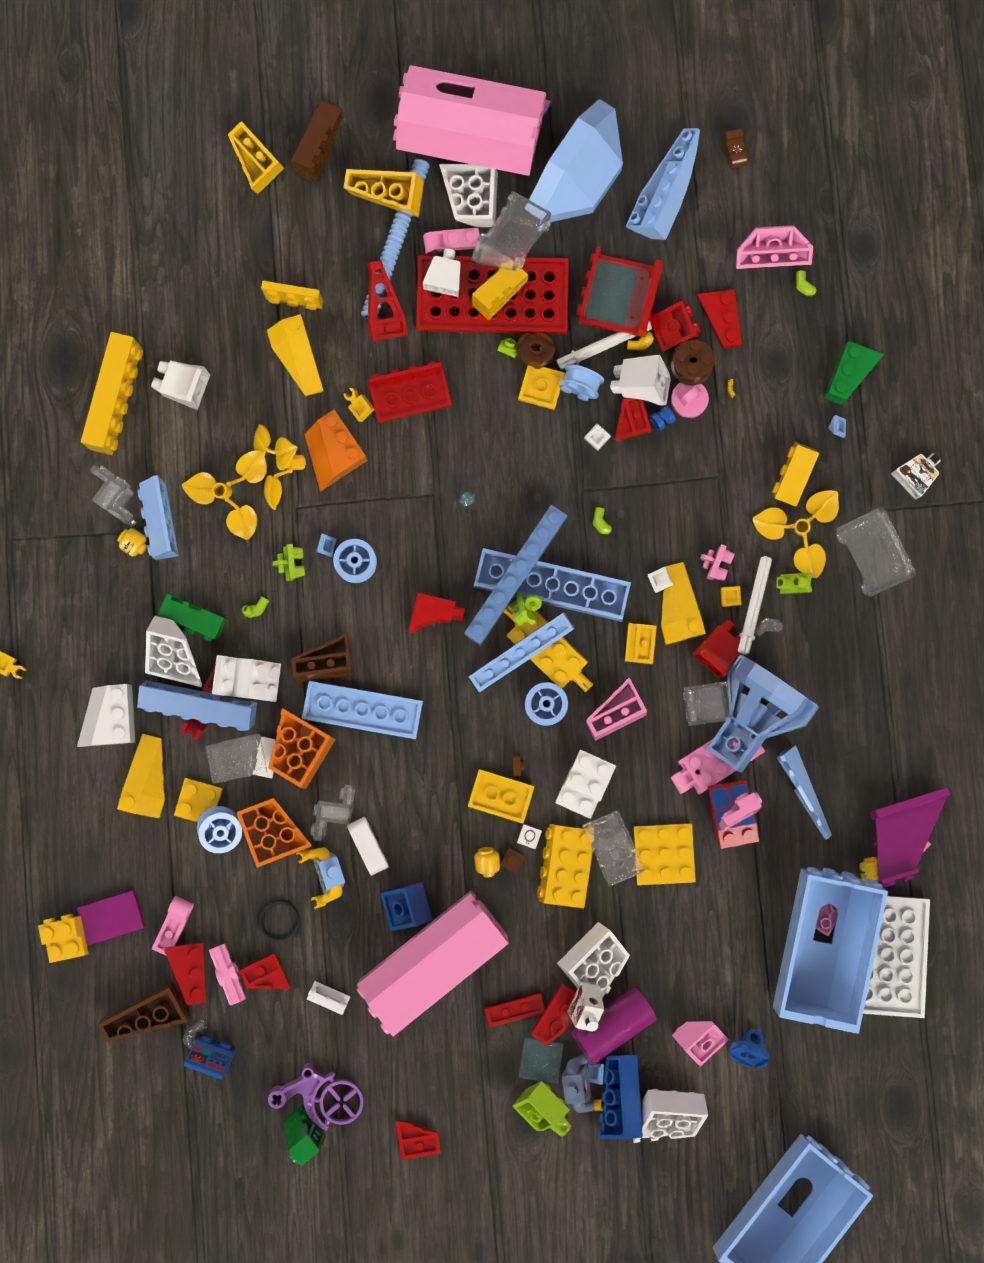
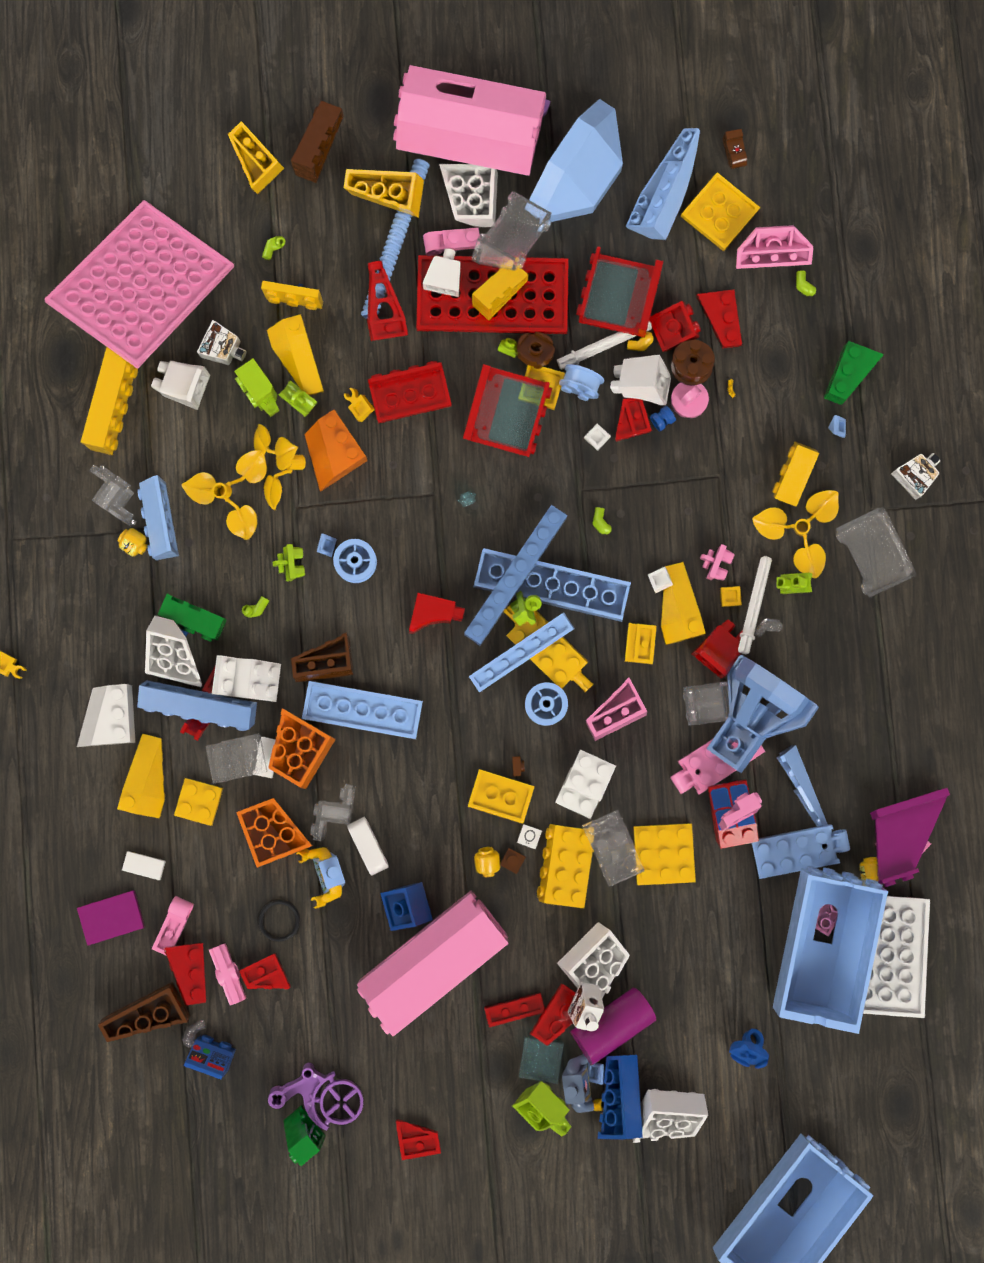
(63, 938): yellow plate -> none
(139, 283): none -> bright pink tile
(143, 865): none -> white tile
(220, 345): none -> torso
(226, 822): light blue wheel -> none
(259, 388): none -> lime hinge
(272, 245): none -> lime arm
(298, 398): none -> lime hips
(328, 997): white hinge -> none
(507, 411): none -> clear light blue panel
(700, 1040): bright pink slope -> none
(720, 211): none -> yellow plate
(799, 850): none -> light blue hinge

